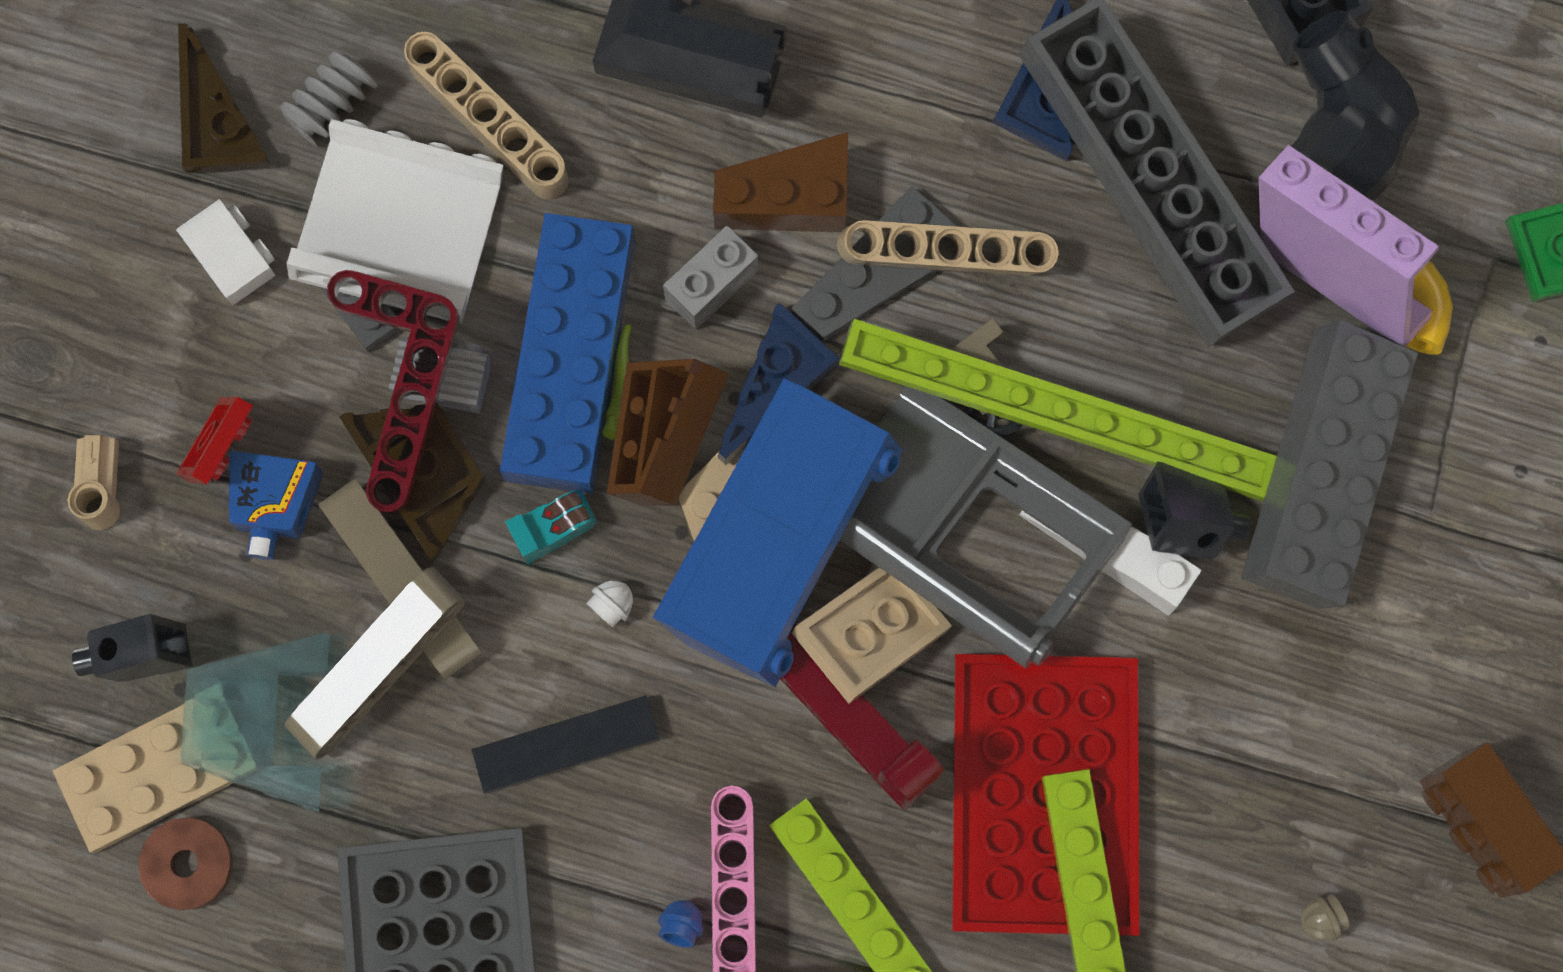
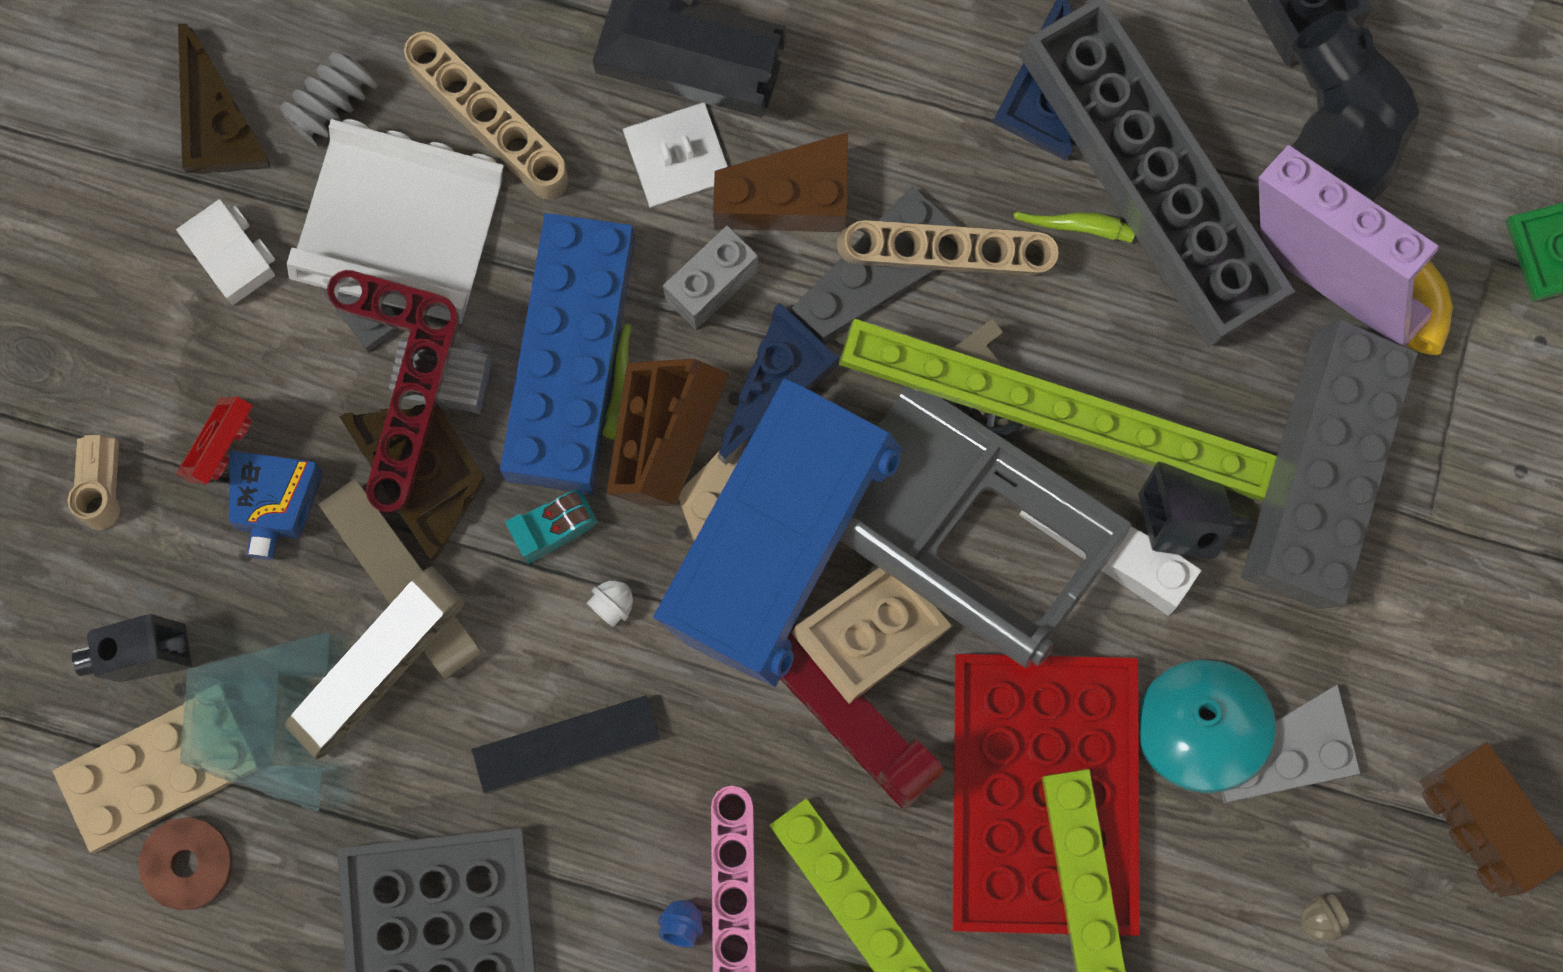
(675, 154): none -> white piece
(1085, 222): none -> lime animal
(1201, 752): none -> teal dish
(1308, 749): none -> light grey wing

